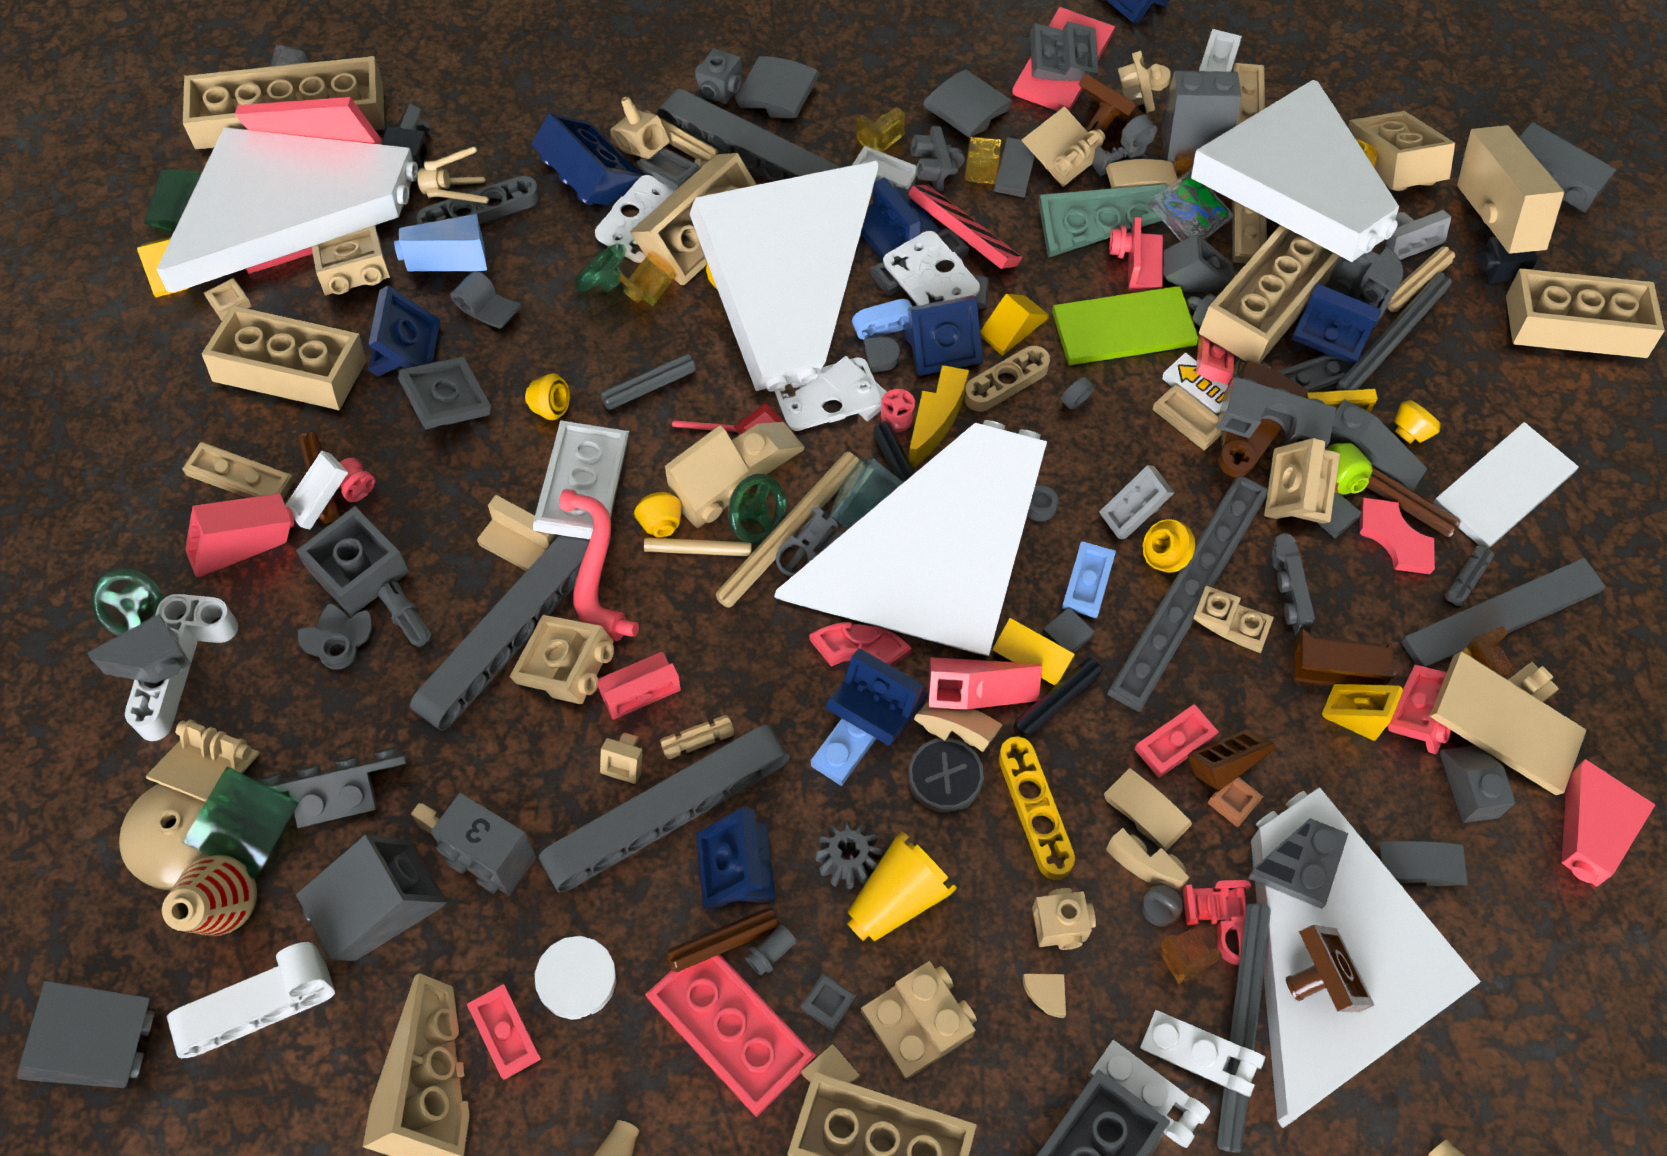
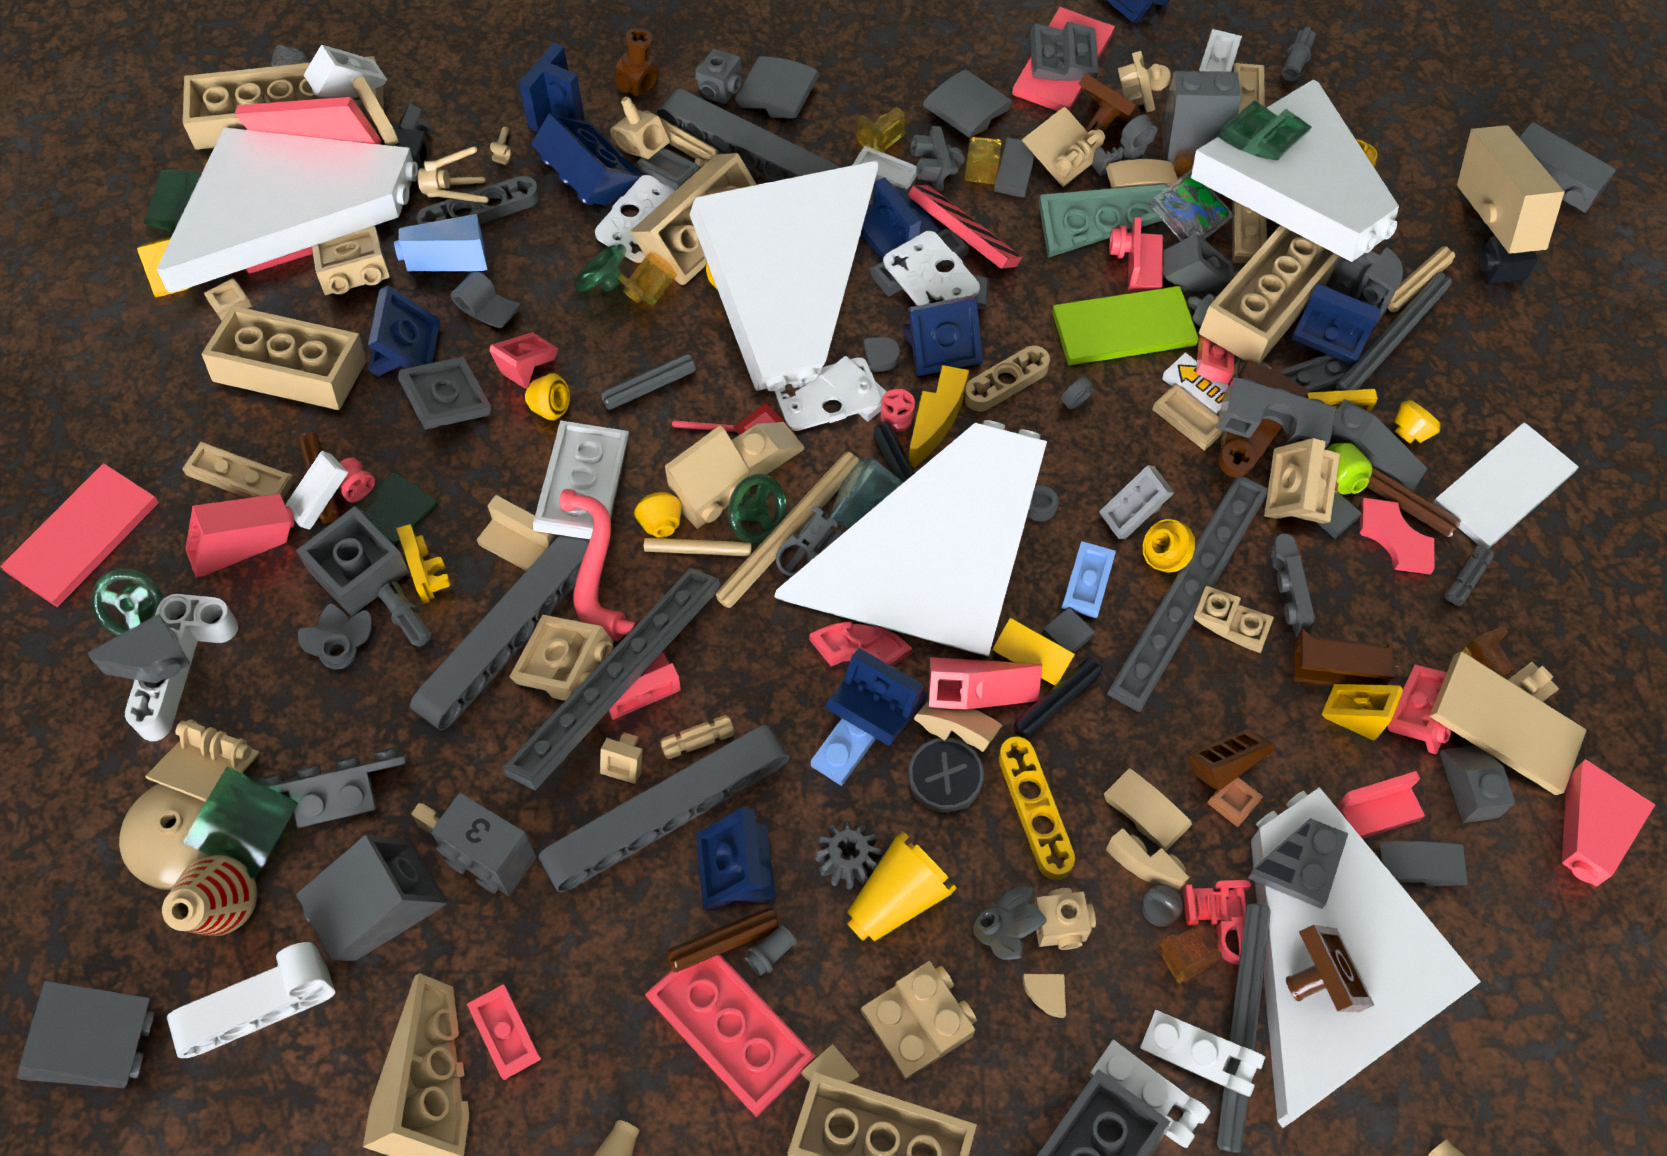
(79, 535): none -> coral tile
(334, 71): none -> white slope
(375, 111): none -> tan tile
(396, 505): none -> clear green piece
(422, 571): none -> yellow plate
(501, 152): none -> tan hand
(520, 355): none -> coral slope
(550, 89): none -> dark blue bracket
(575, 977): white tile -> none
(610, 679): none -> dark grey tile
(636, 69): none -> reddish brown connector
(828, 1002): dark grey tile -> none
(881, 319): light blue beam -> none
(1009, 922): none -> dark grey plate
(1012, 322): yellow slope -> none
(1176, 740): coral plate -> none
(1263, 132): none -> clear green slope
(1298, 54): none -> dark grey axle
(1382, 806): none -> coral panel
(1406, 149): tan slope -> none
(1418, 235): light grey tile -> none
(1511, 609): dark grey tile -> none
(1584, 313): tan brick -> none

